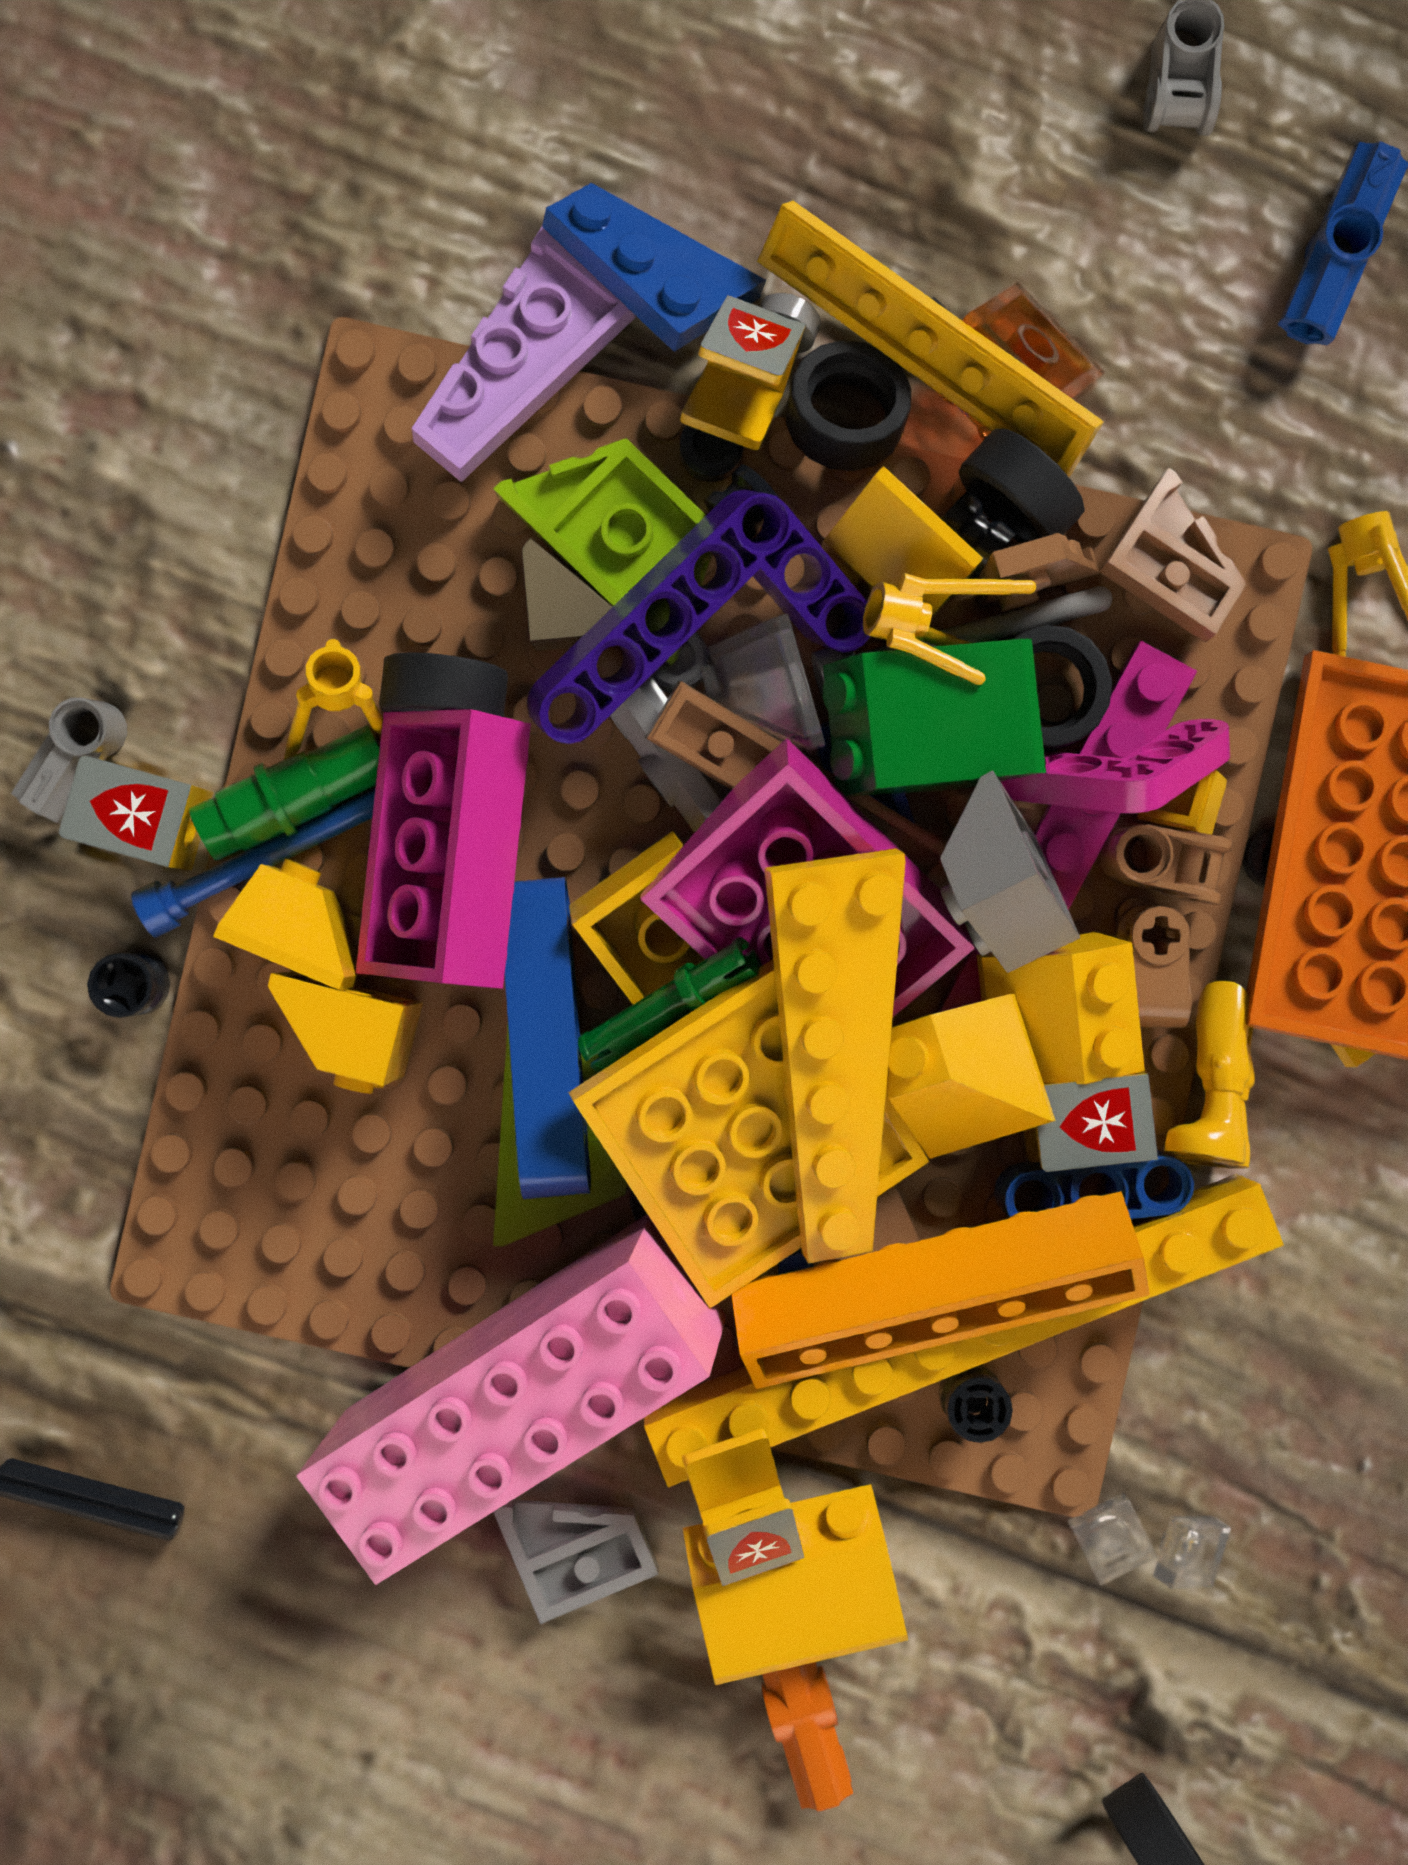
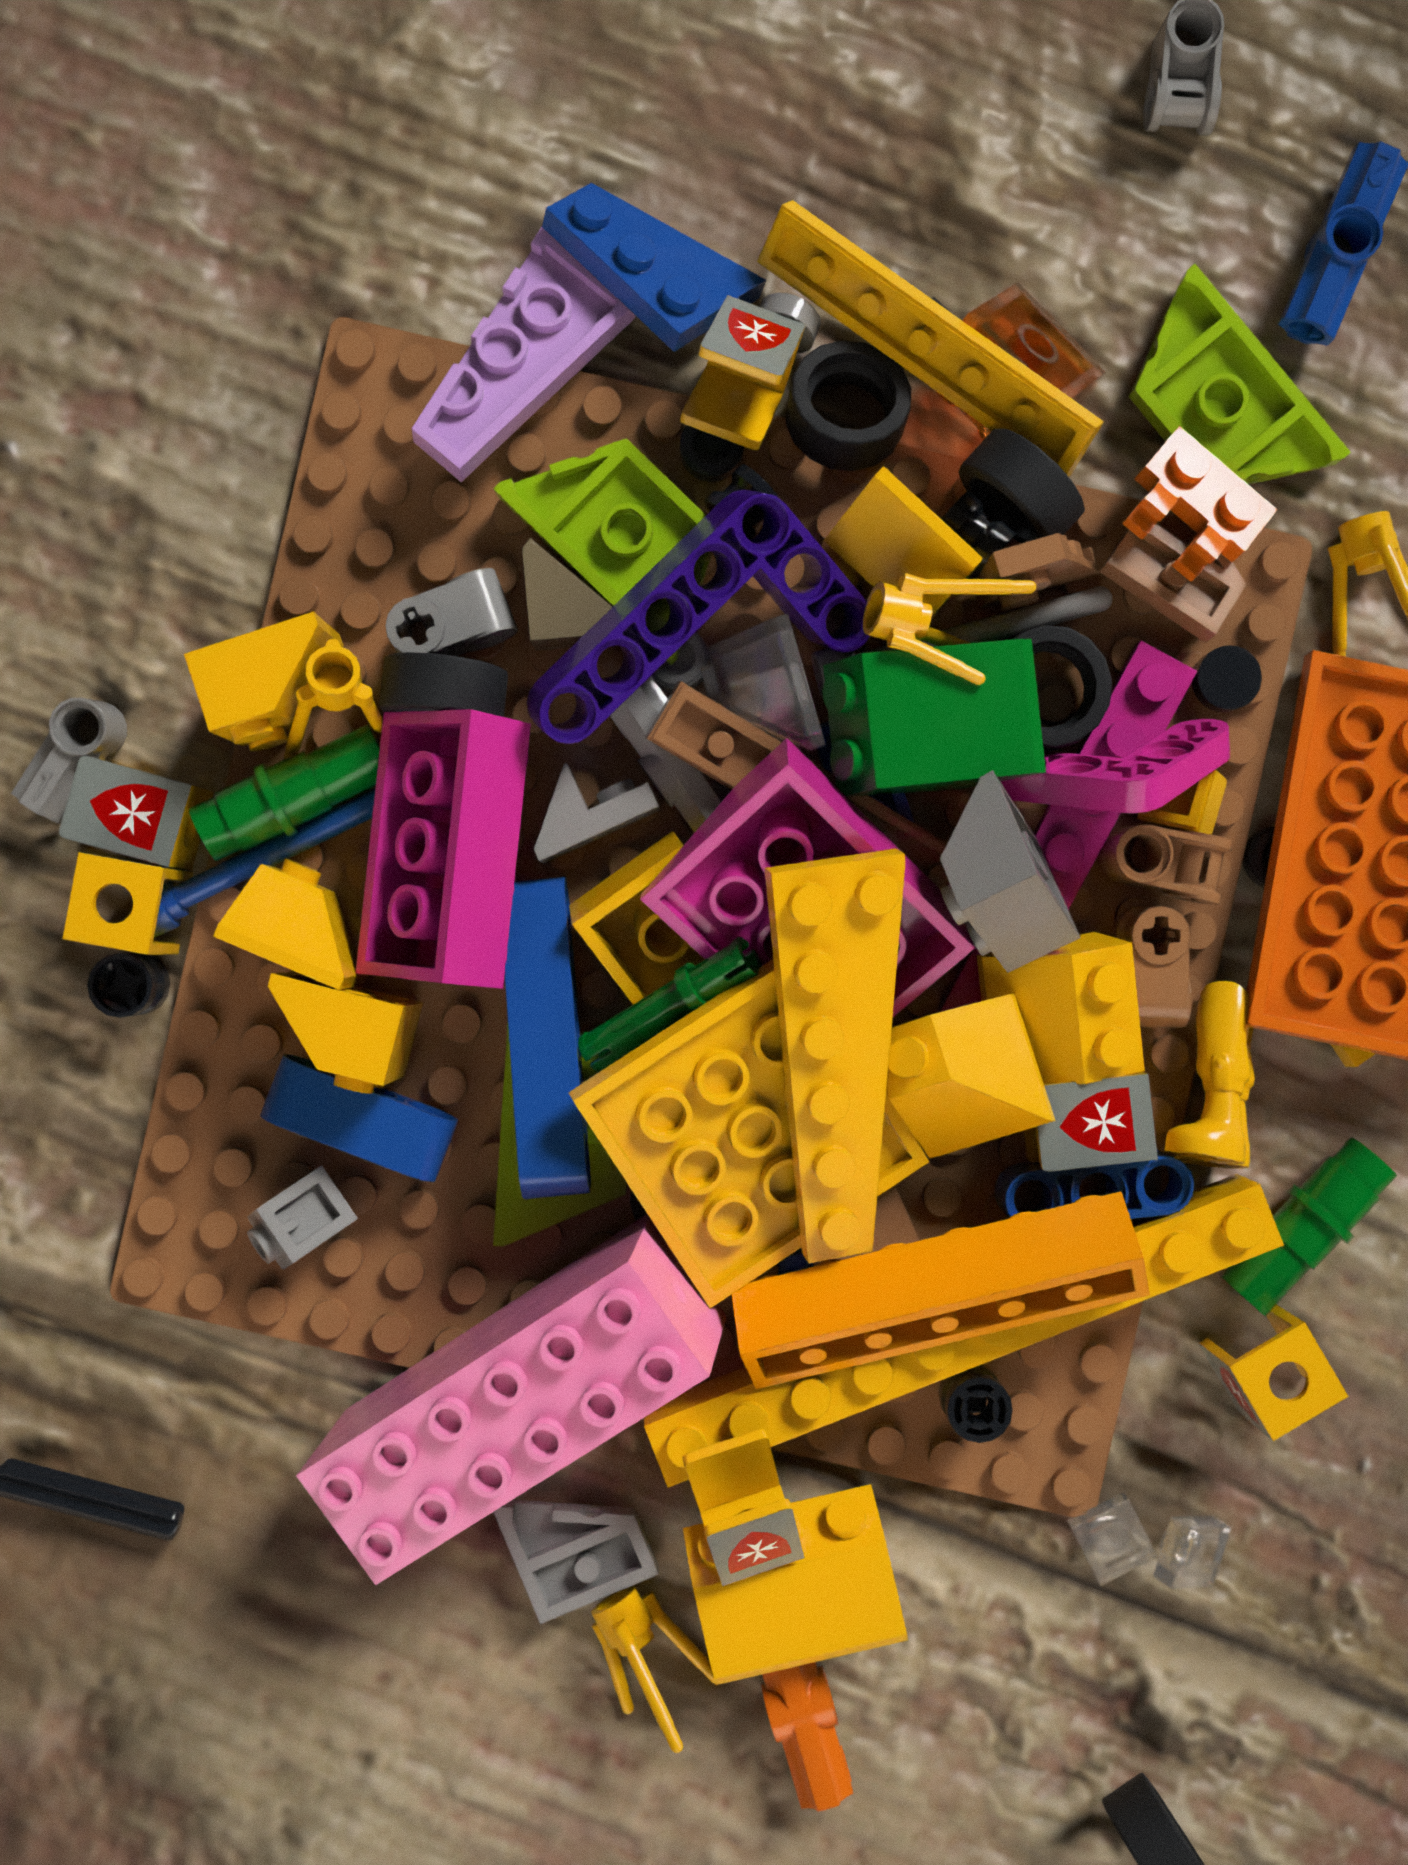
(145, 885): none -> yellow piece
(253, 679): none -> yellow slope
(299, 1219): none -> light grey bracket
(371, 1126): none -> blue beam
(458, 616): none -> light grey piece
(572, 824): none -> light grey slope
(624, 1626): none -> yellow plant
(1205, 497): none -> plate
(1227, 679): none -> black tile
(1229, 391): none -> lime wing
(1248, 1376): none -> yellow piece
(1313, 1223): none -> green piece

